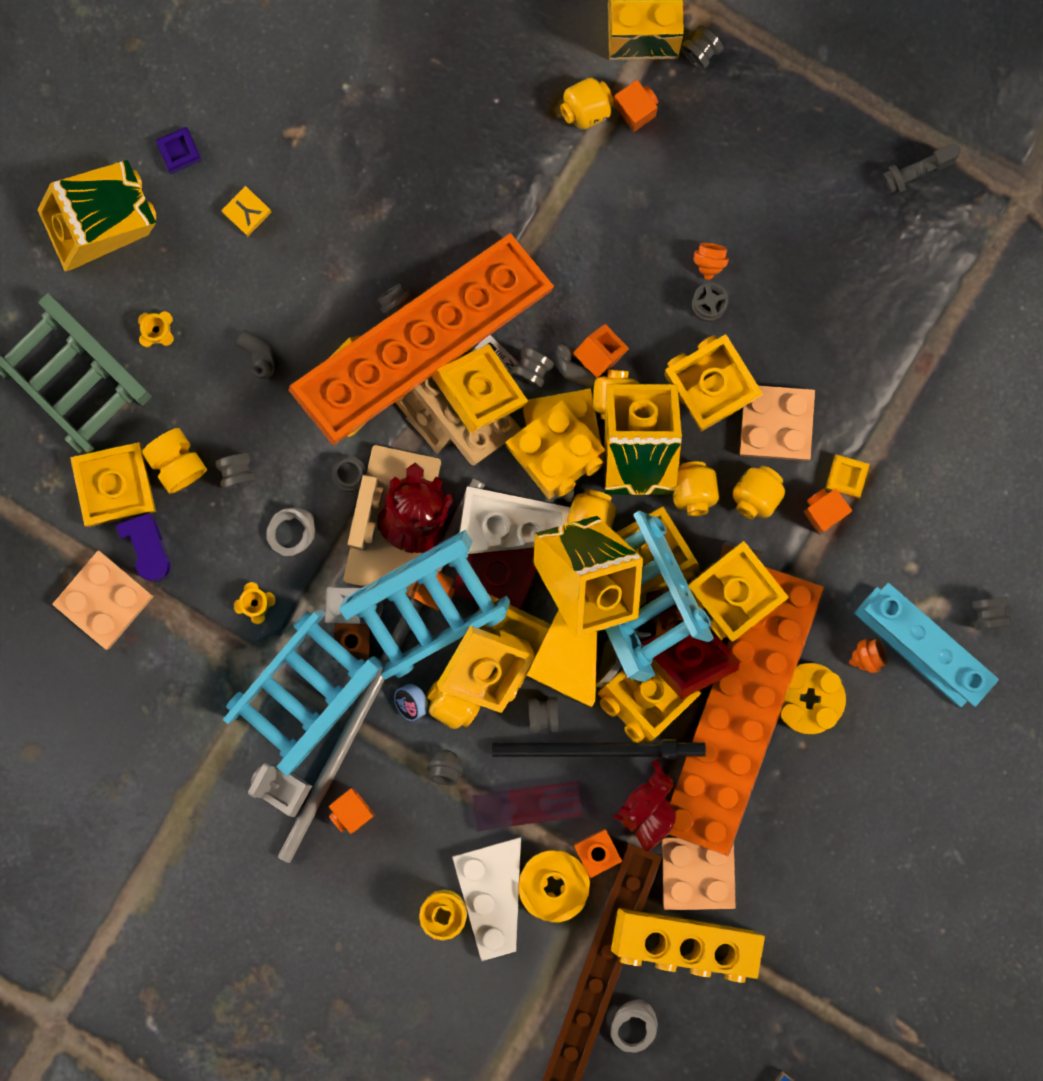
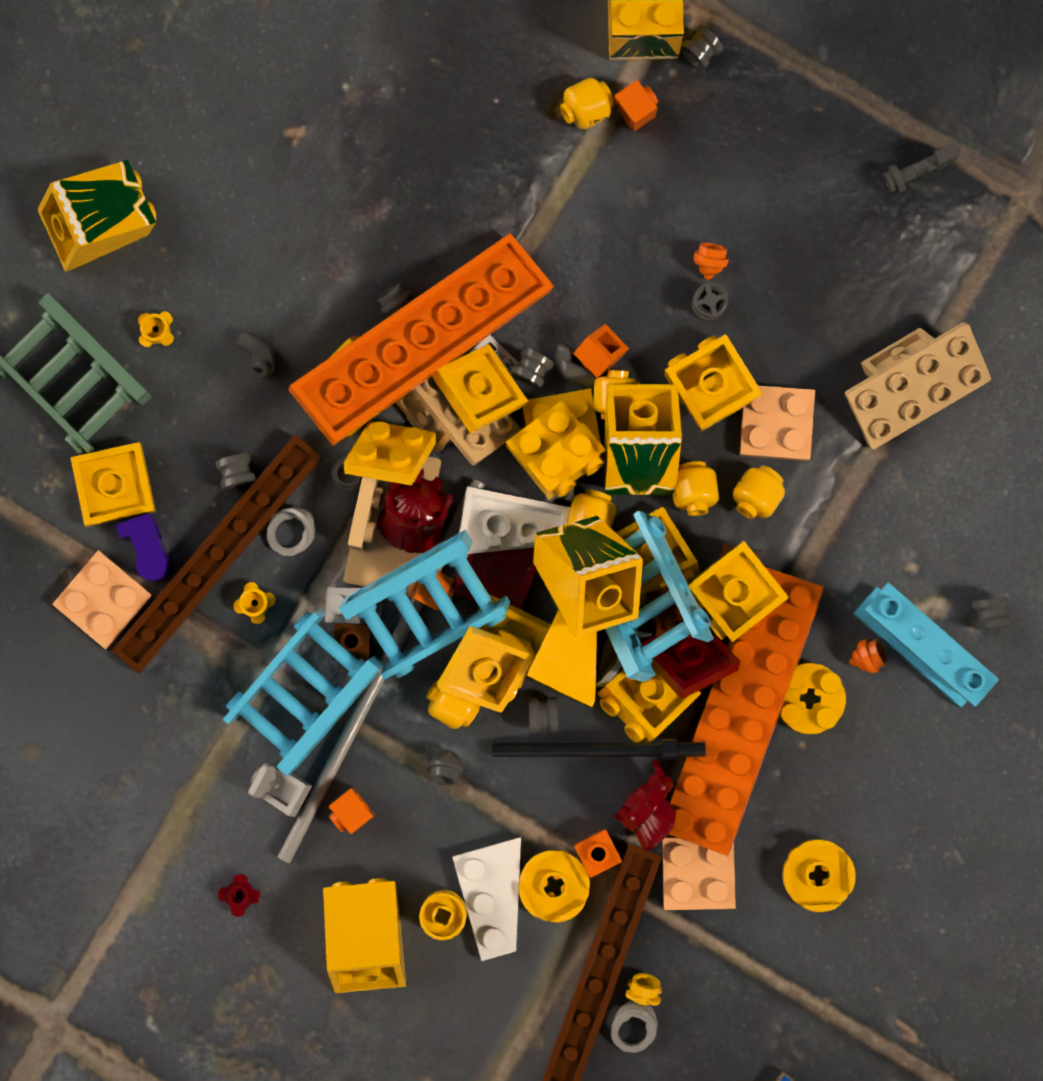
(175, 462): yellow wheel -> none
(178, 150): dark purple tile -> none
(217, 554): none -> reddish brown plate
(239, 884): none -> dark red plate
(246, 211): yellow tile -> none
(363, 936): none -> yellow slope
(390, 452): none -> yellow plate
(411, 702): tile -> none
(527, 805): tile -> none
(644, 989): none -> yellow plate
(743, 944): yellow brick -> none
(826, 509): orange plate -> none
(833, 889): none -> yellow plate
(847, 476): yellow tile -> none
(915, 381): none -> tan bracket

